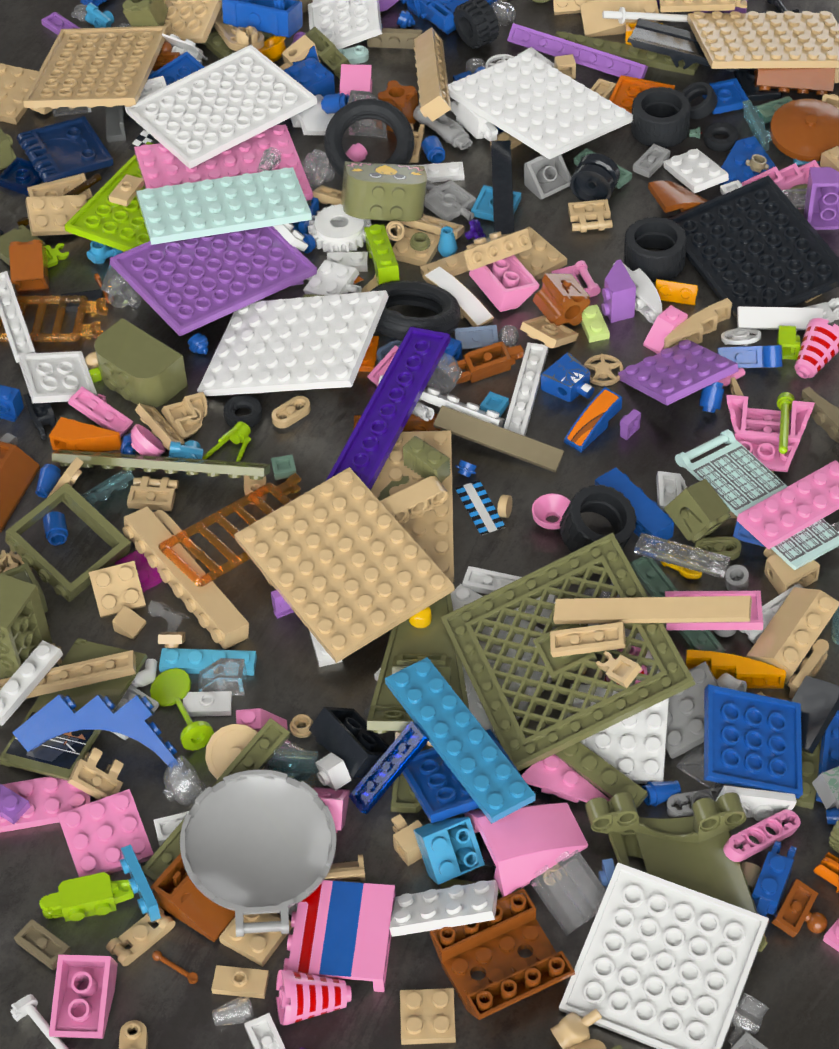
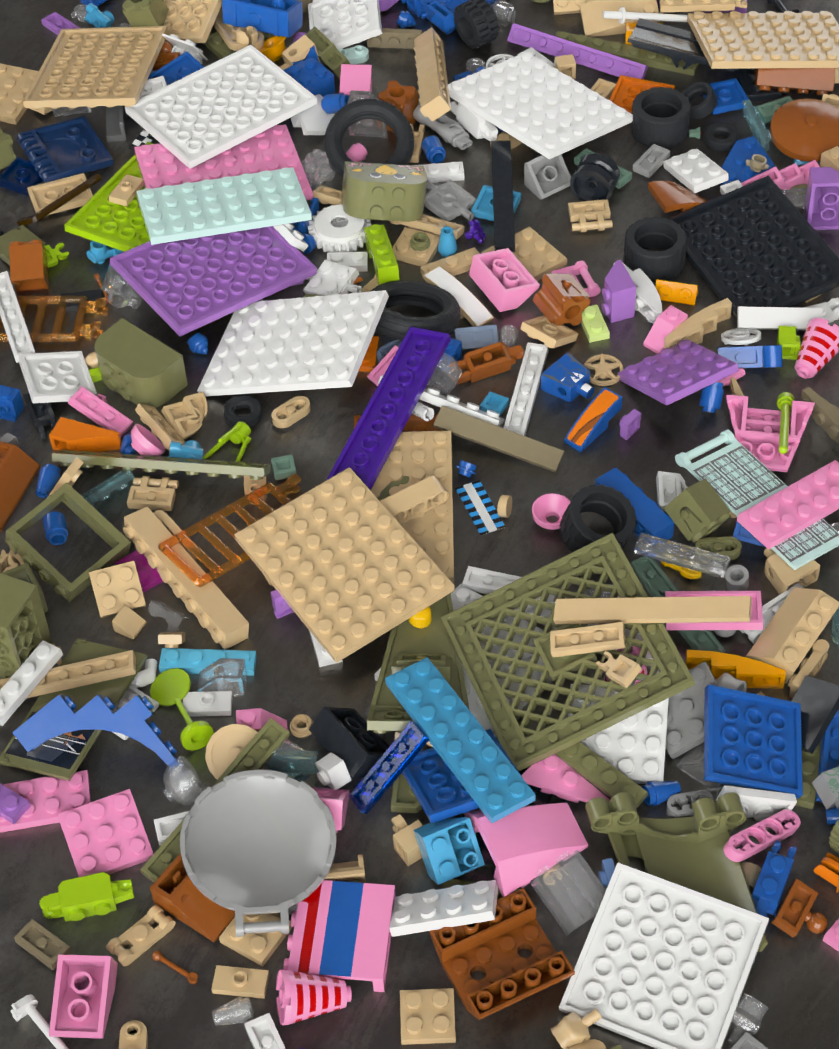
(50, 213): tan plate -> none
(93, 780): tan plate -> none
(139, 883): dark azure plate -> none
(270, 159): clear cone -> none
(398, 228): tan cone -> none
(425, 459): olive brick -> none
(496, 247): tan bracket -> none

